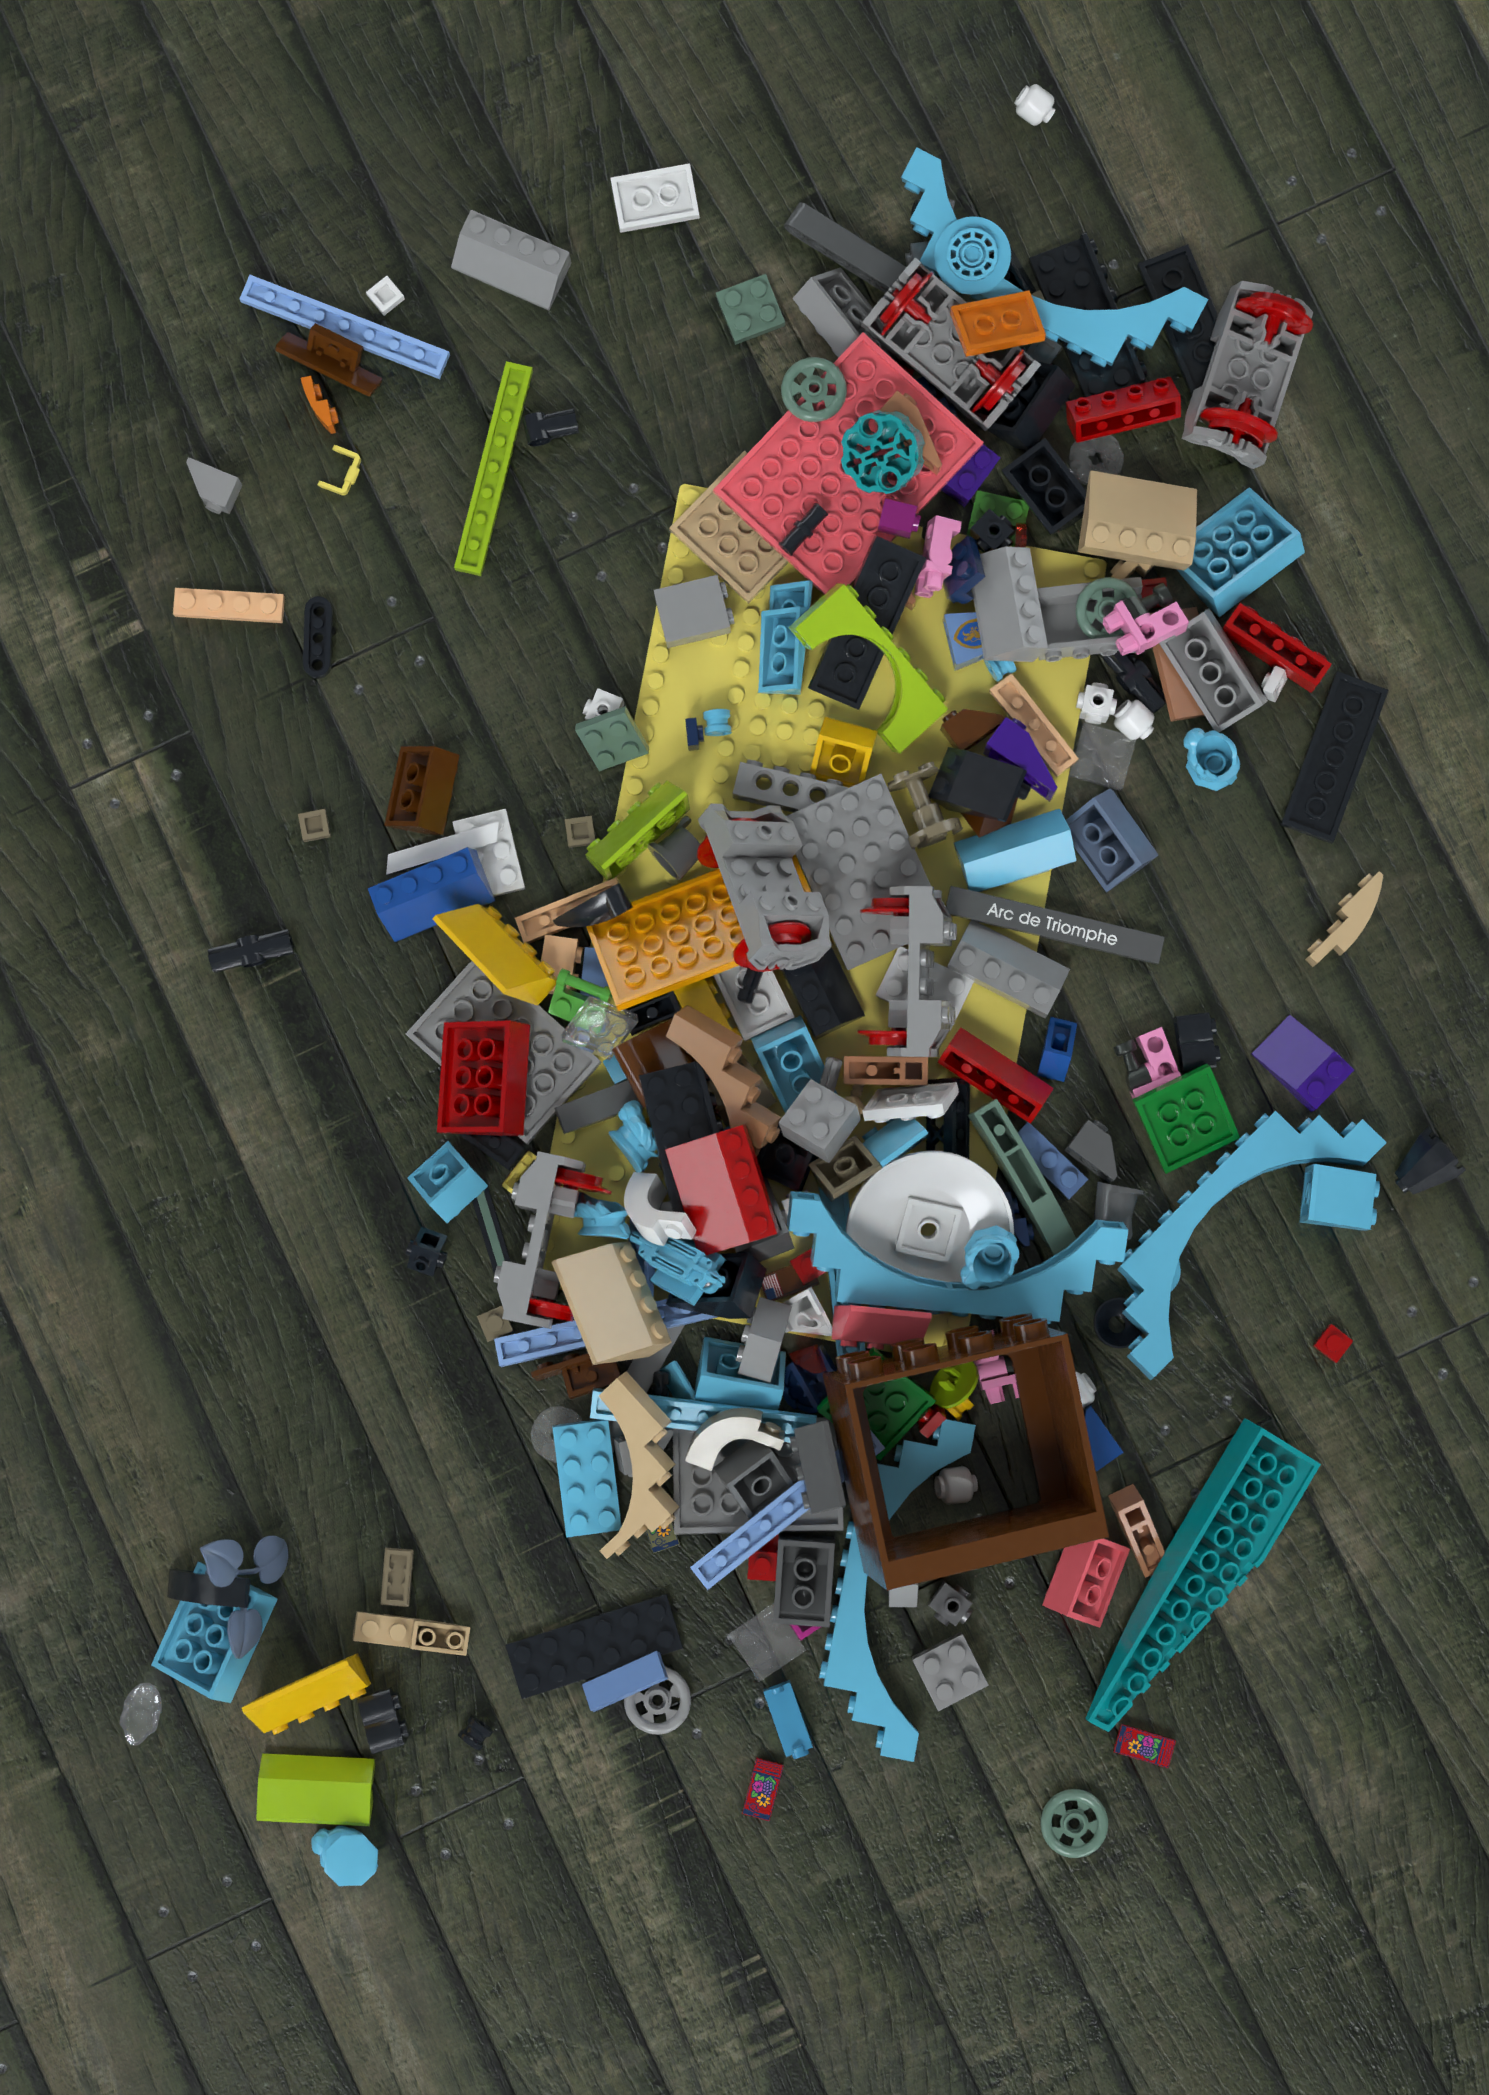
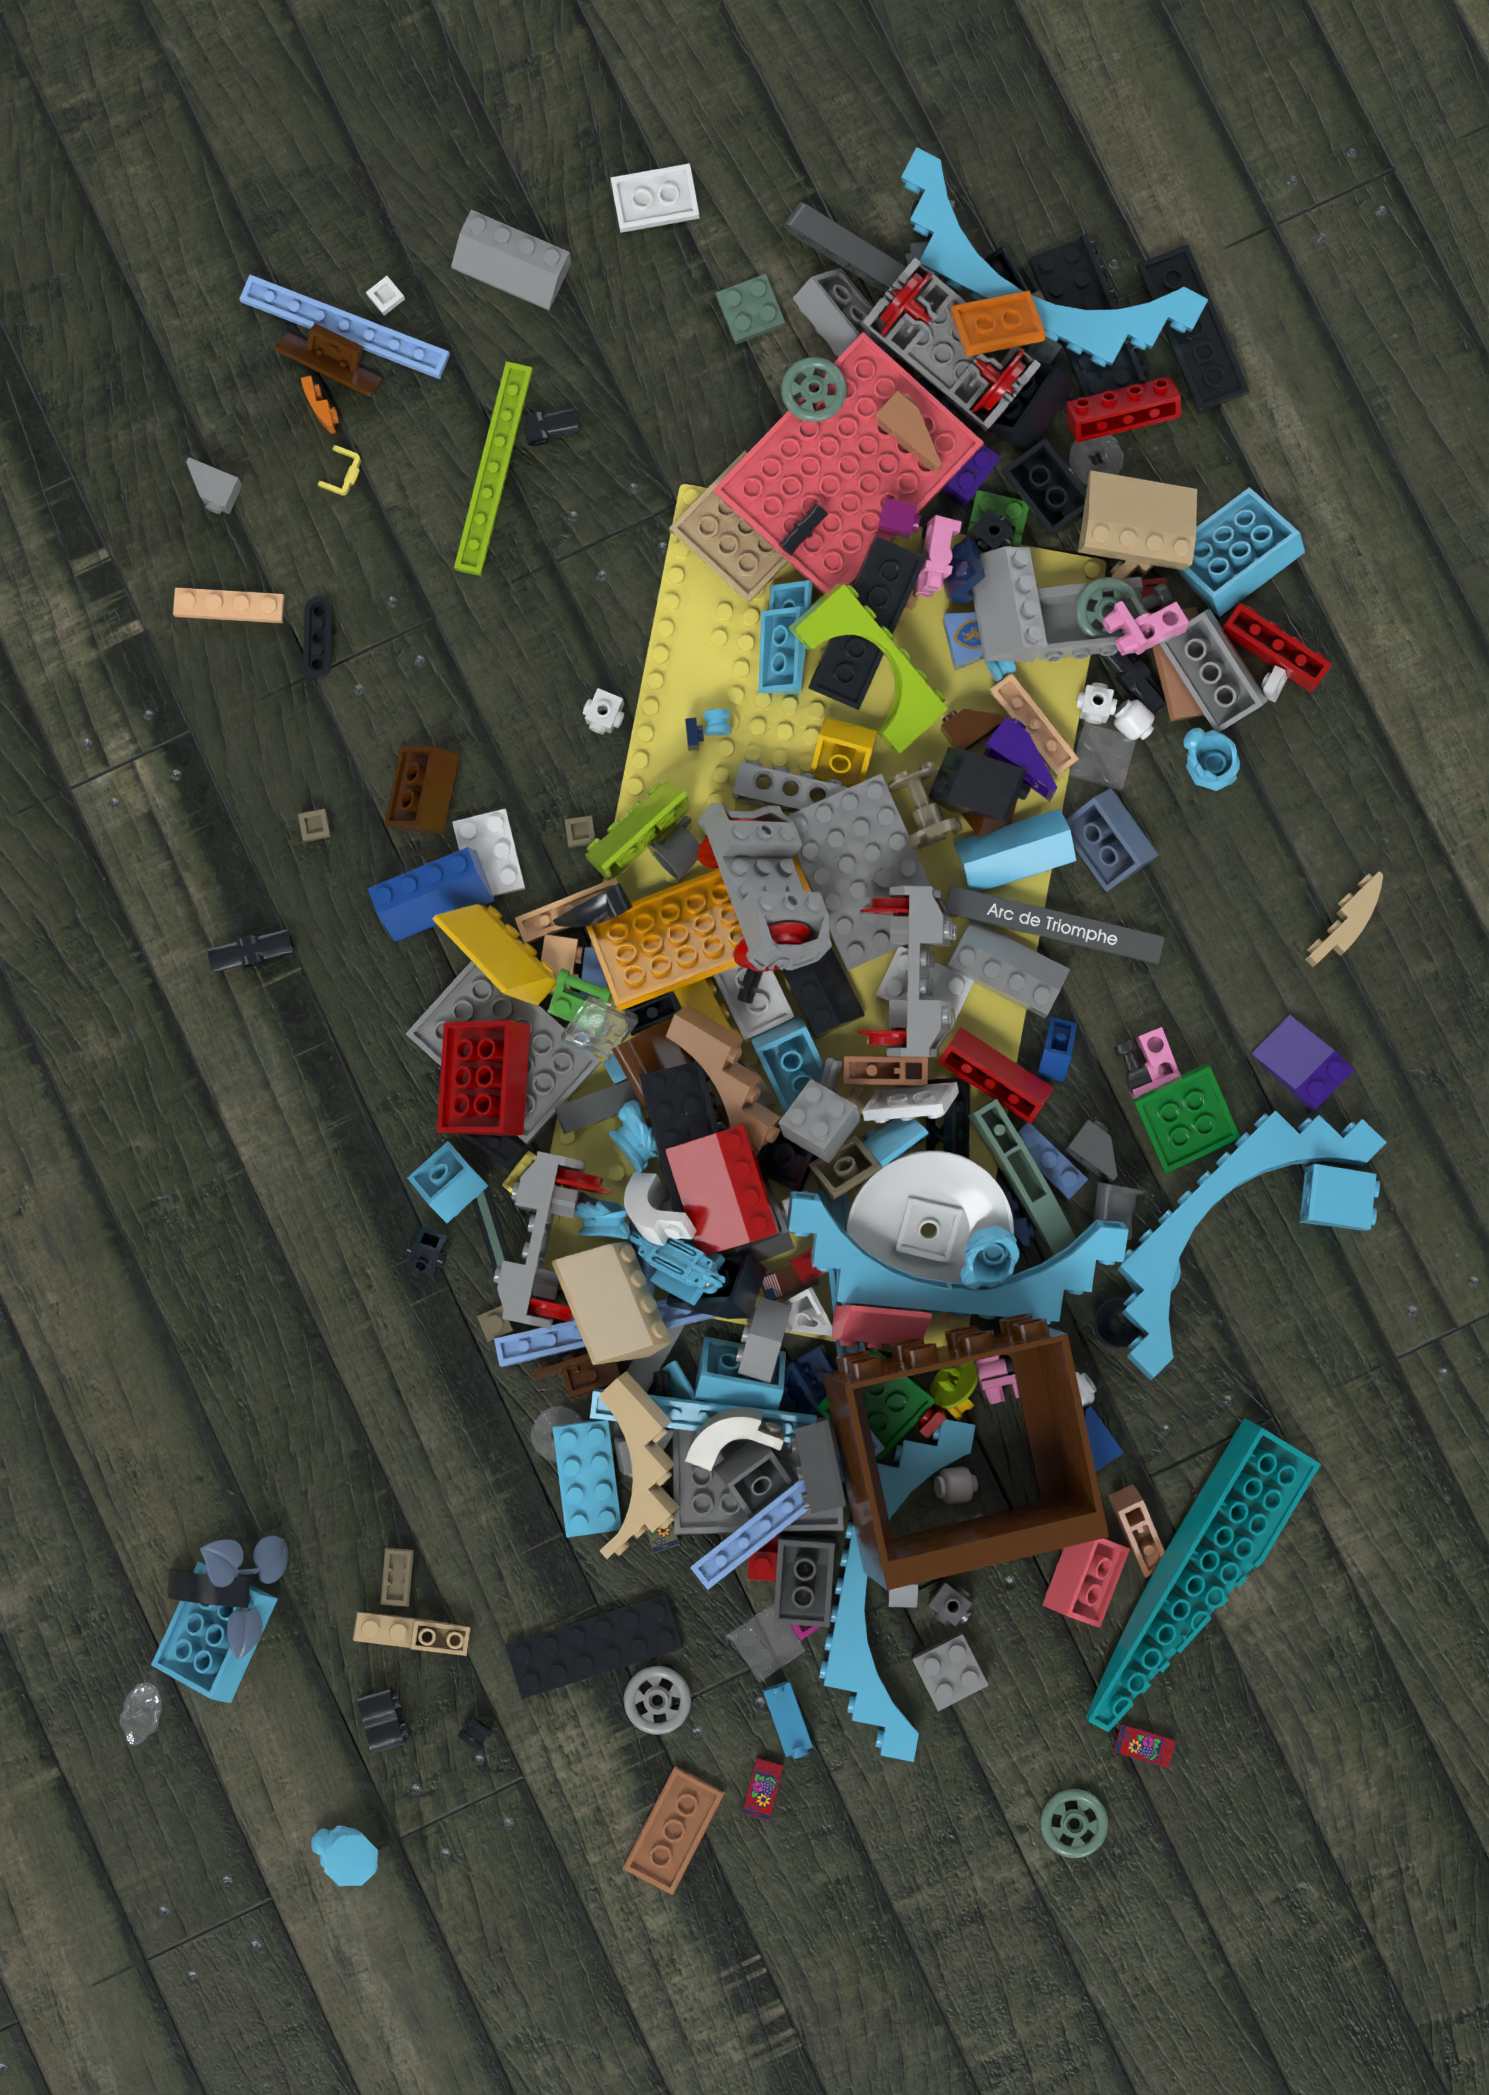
(308, 1694): yellow slope -> none
(315, 1789): lime slope -> none
(442, 847): white sticker -> none
(612, 738): sand green plate -> none
(625, 1681): medium blue tile -> none
(673, 1830): none -> nougat tile
(693, 611): light grey brick -> none
(809, 1359): clear red tile -> none
(902, 467): teal connector -> none
(972, 255): medium azure wheel -> none
(1020, 535): clear red tile -> none
(1035, 104): white head -> none
(1195, 1041): black brick -> none
(1248, 372): light grey piece -> none
(1333, 1343): red plate -> none
(1334, 757): black plate -> none
(1427, 1164): black cone -> none

